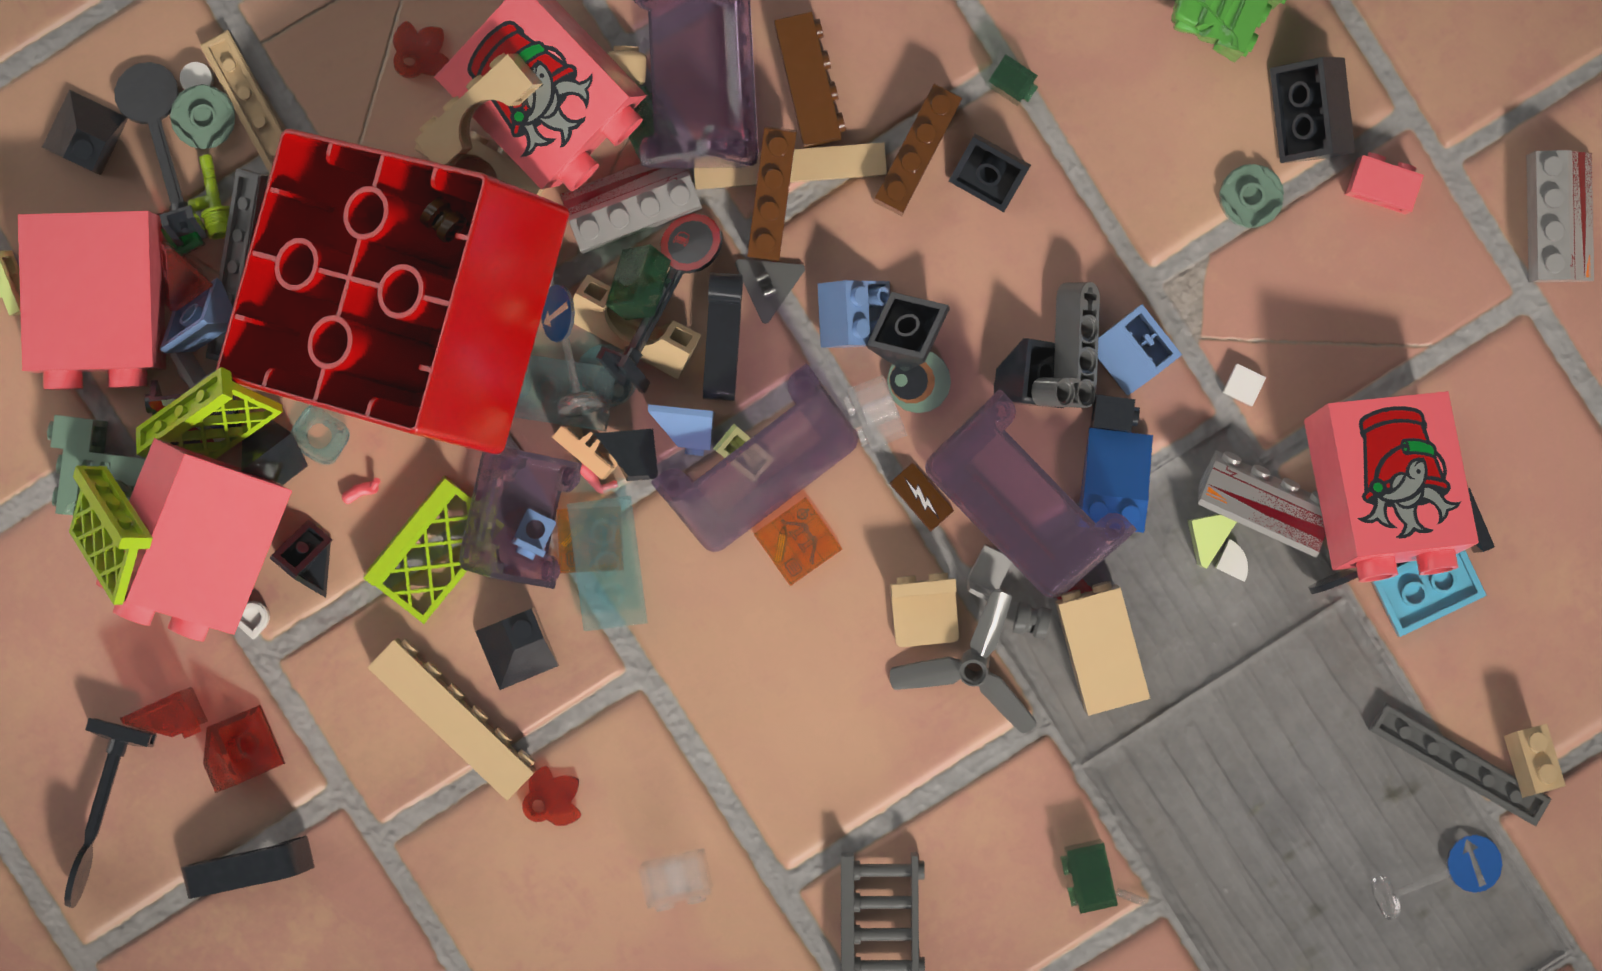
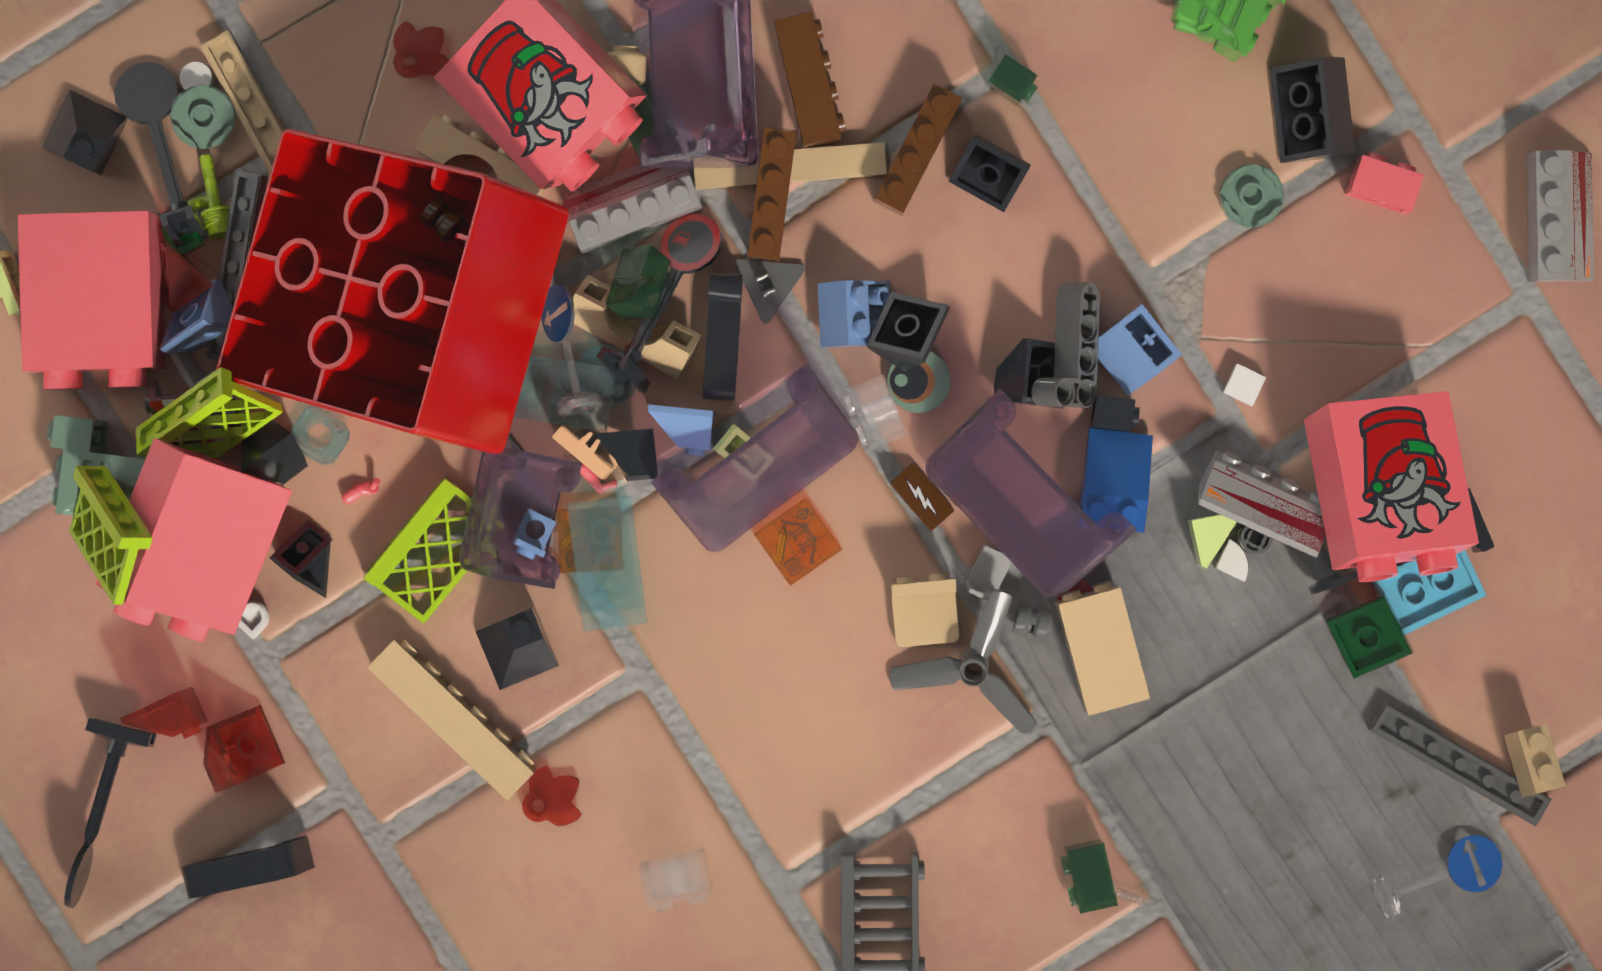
(449, 136): tan arch -> none
(1249, 541): none -> dark grey wheel
(1369, 636): none -> dark green tile

